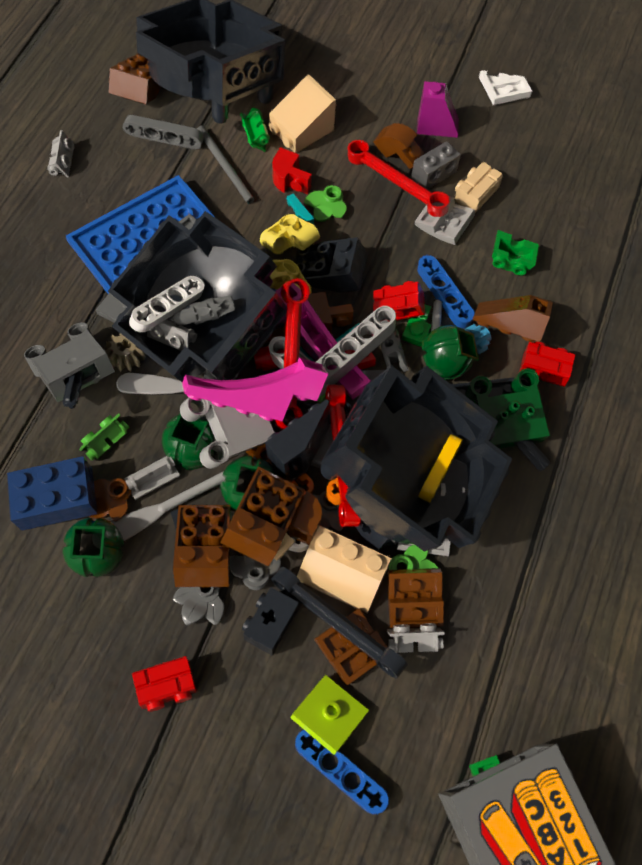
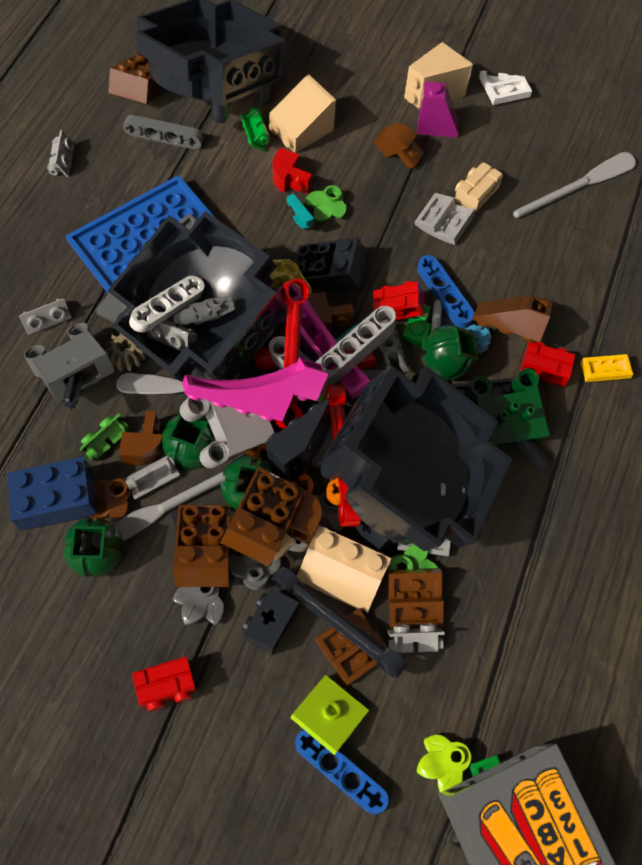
(45, 316): none -> light grey hinge
(144, 447): none -> reddish brown brick
(226, 166): dark grey piece -> none
(289, 232): light yellow piece -> none
(398, 178): red piece -> none
(435, 165): flat silver brick -> none
(438, 66): none -> tan slope
(439, 762): none -> lime plate
(440, 468): yellow beam -> none
(514, 255): green cylinder -> none
(606, 368): none -> yellow plate
(608, 169): none -> light grey piece

